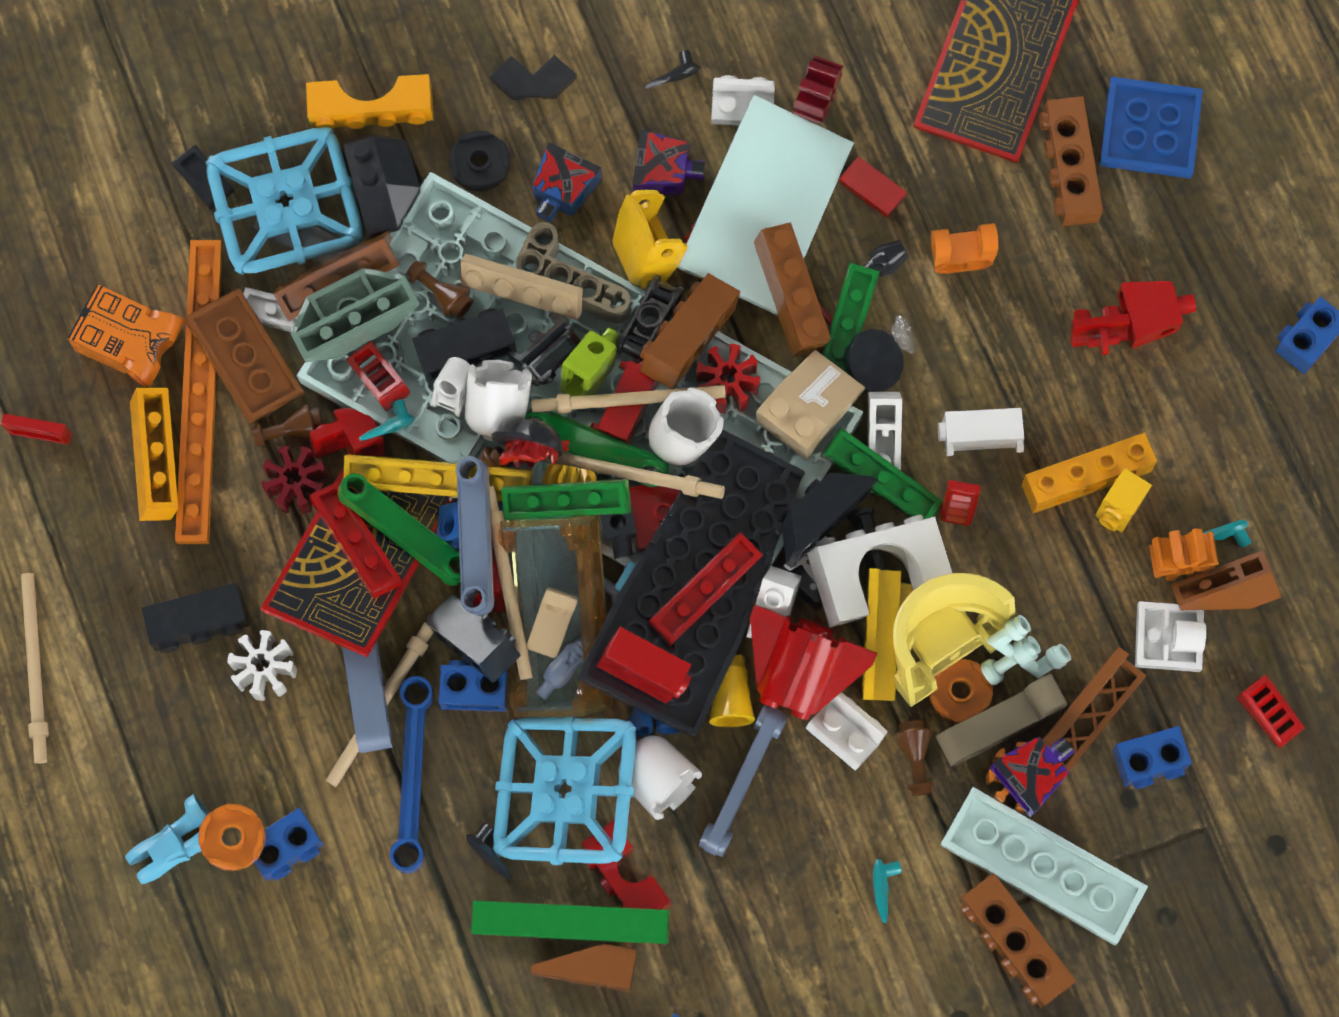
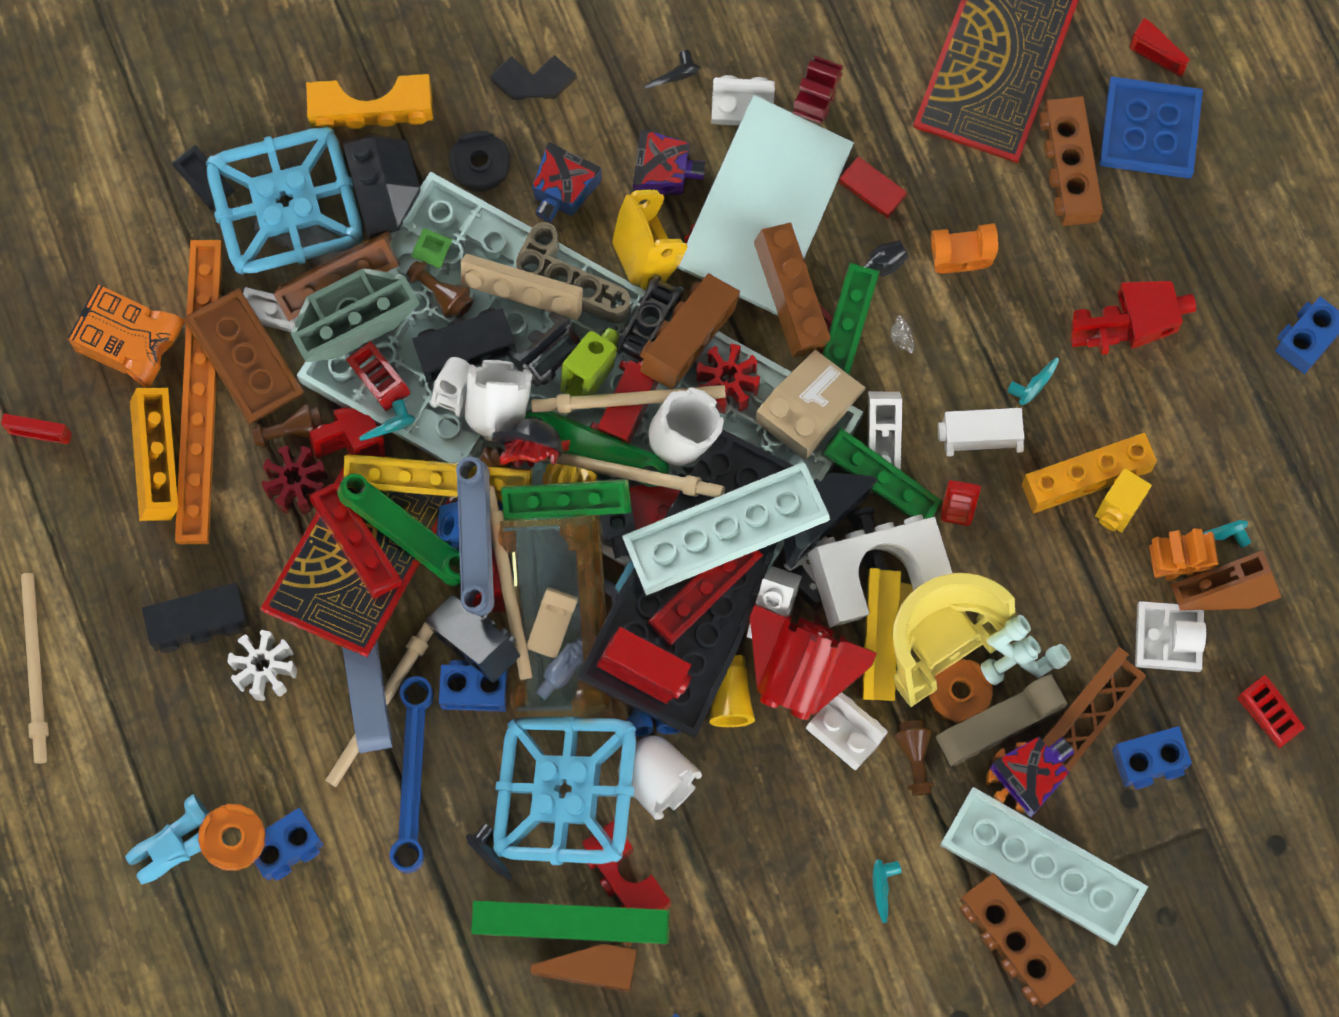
(431, 248): none -> bright green plate
(717, 837): sand blue piece -> none
(725, 528): none -> light aqua plate
(874, 360): black tile -> none
(1036, 384): none -> teal bar
(1156, 47): none -> red slope

